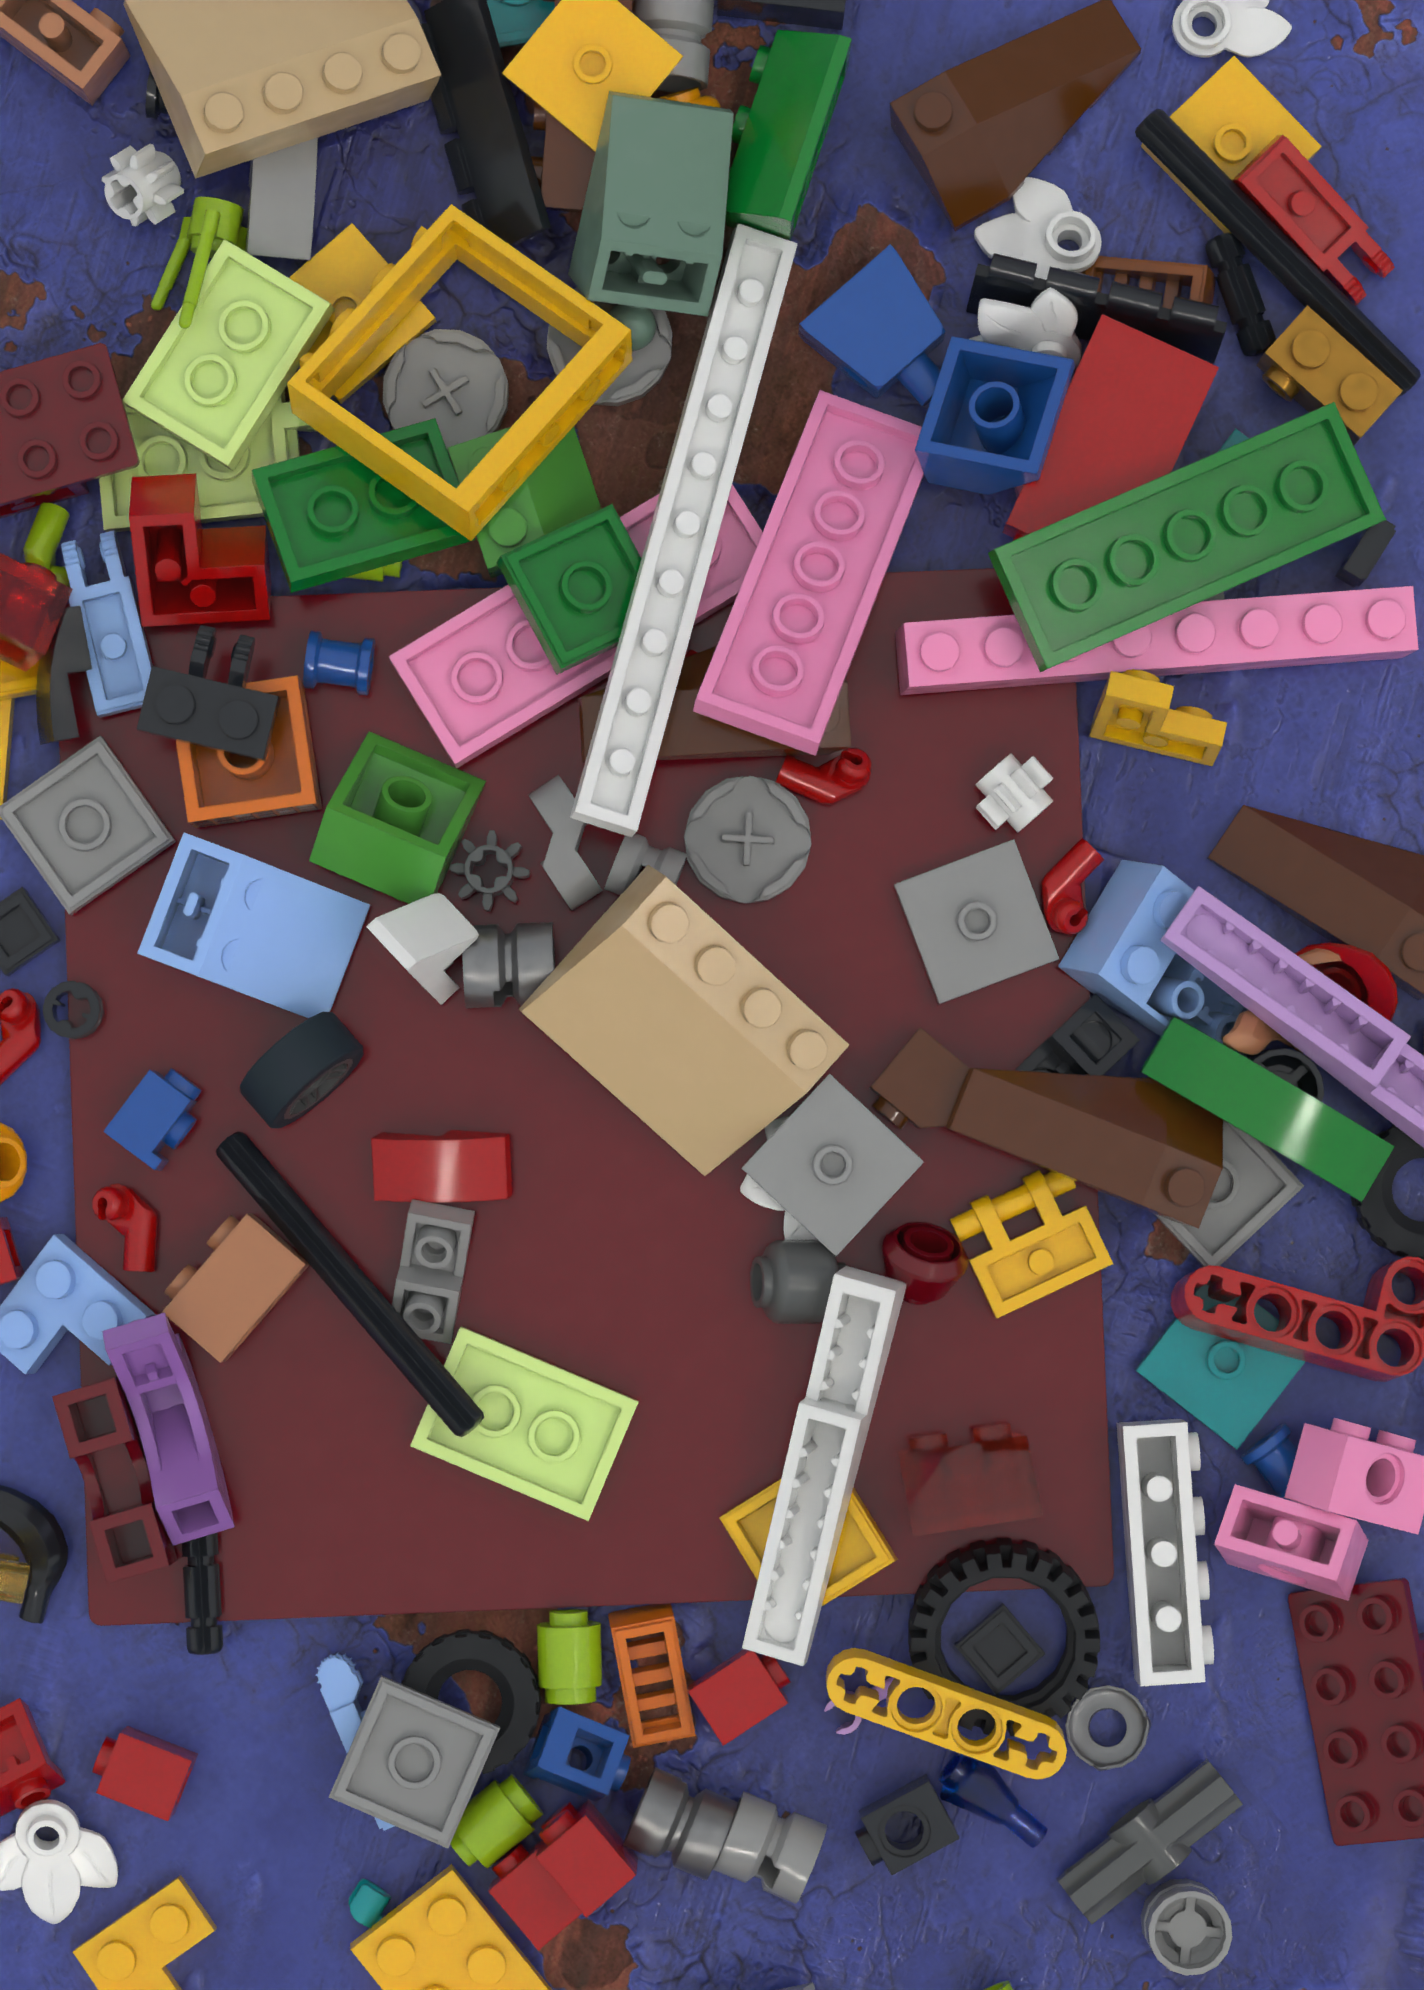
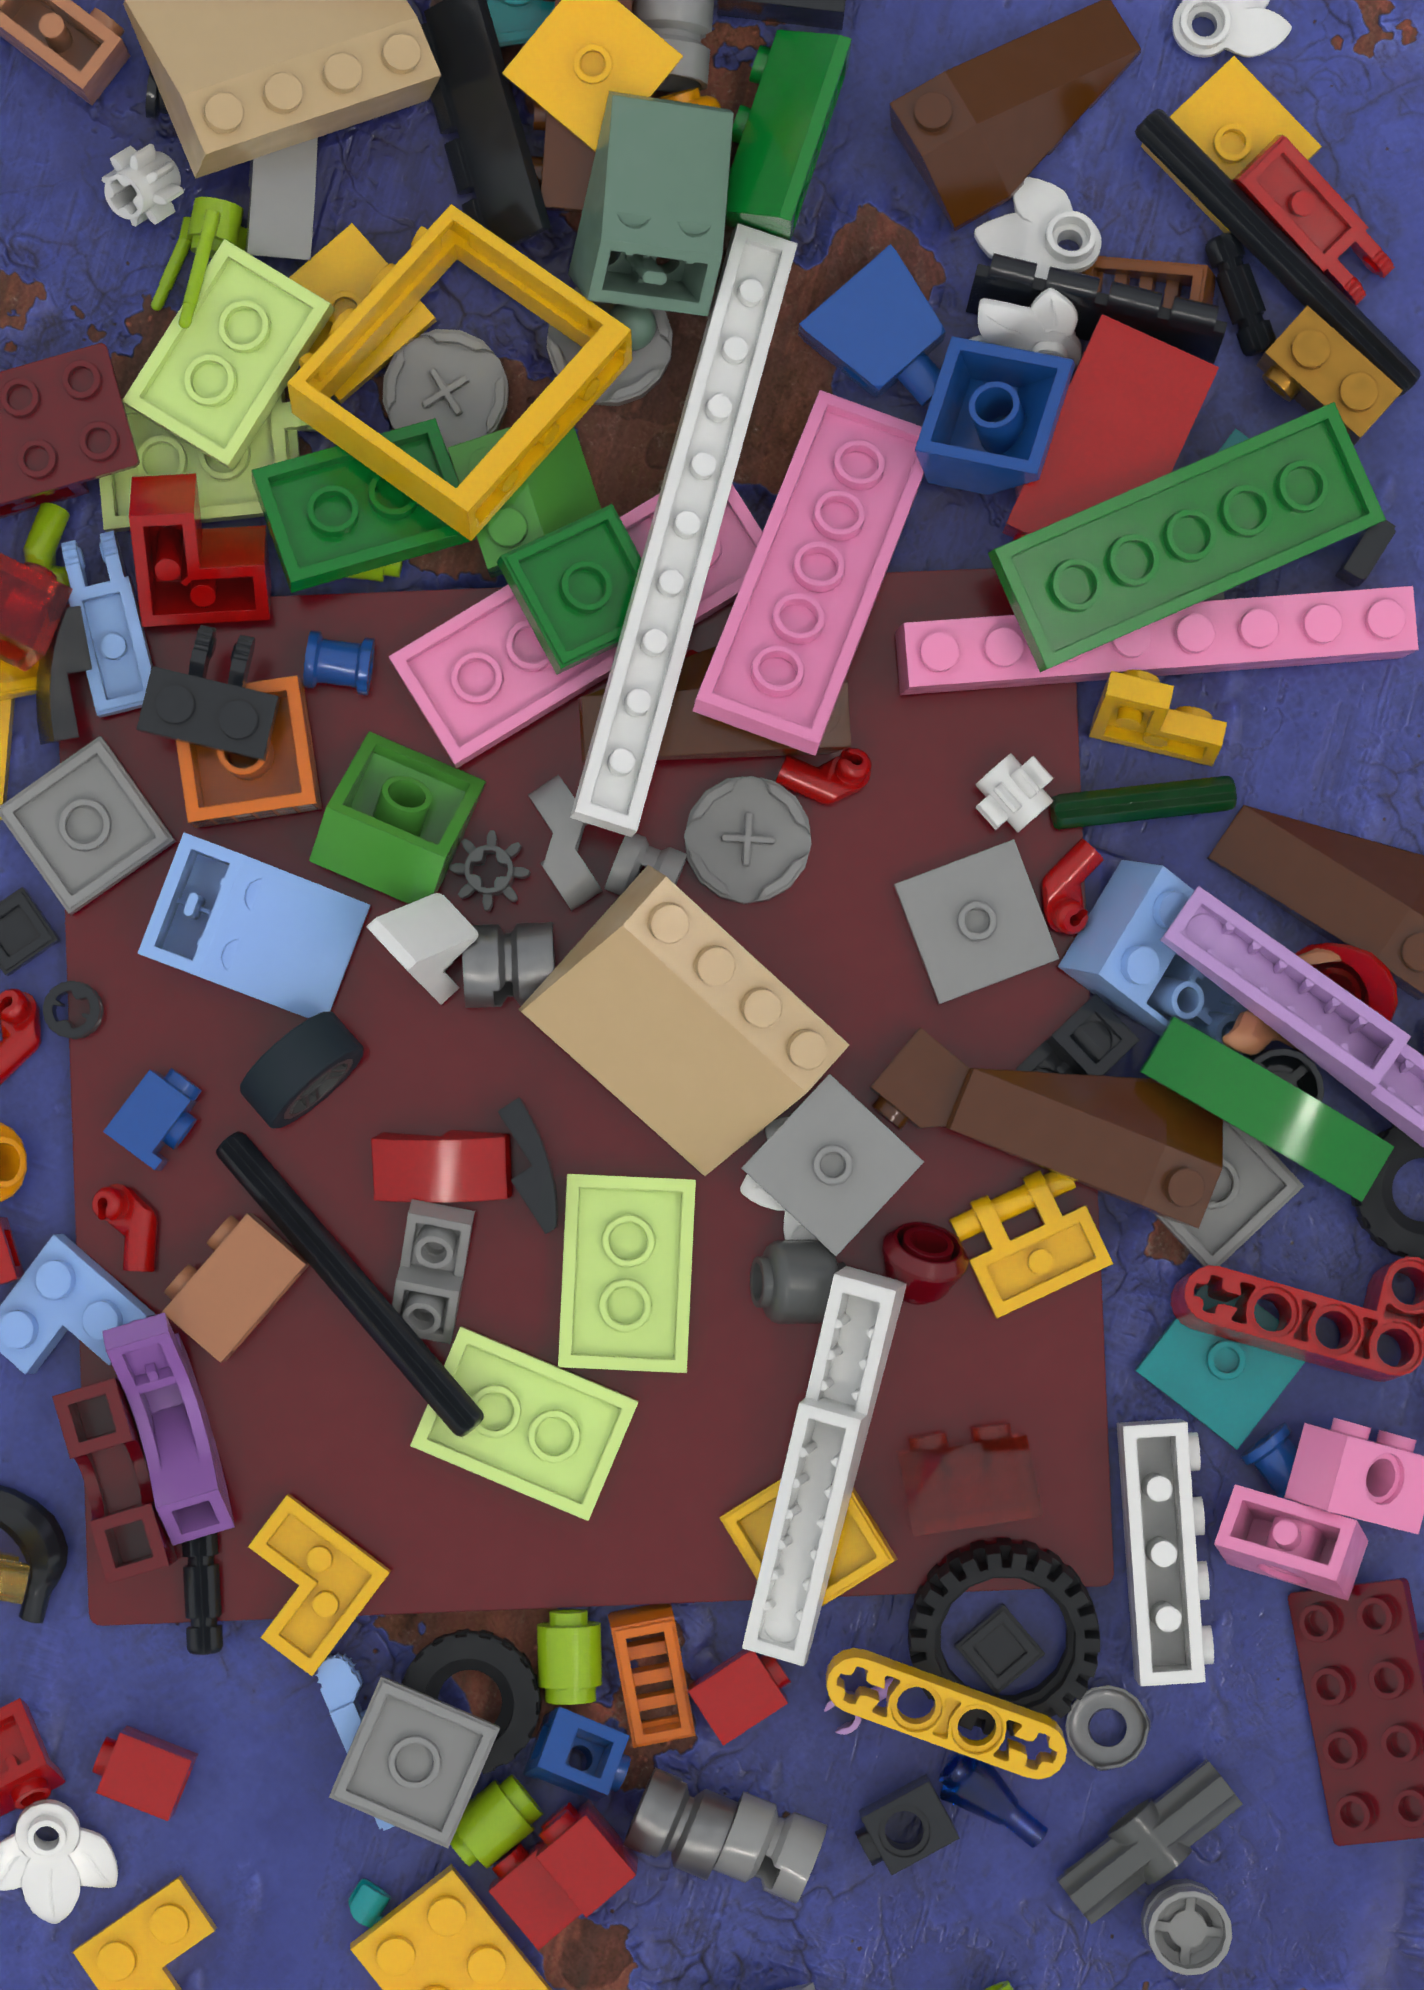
(332, 1577): none -> yellow plate
(536, 1183): none -> black slope
(626, 1273): none -> yellowish green plate
(1143, 802): none -> dark green axle

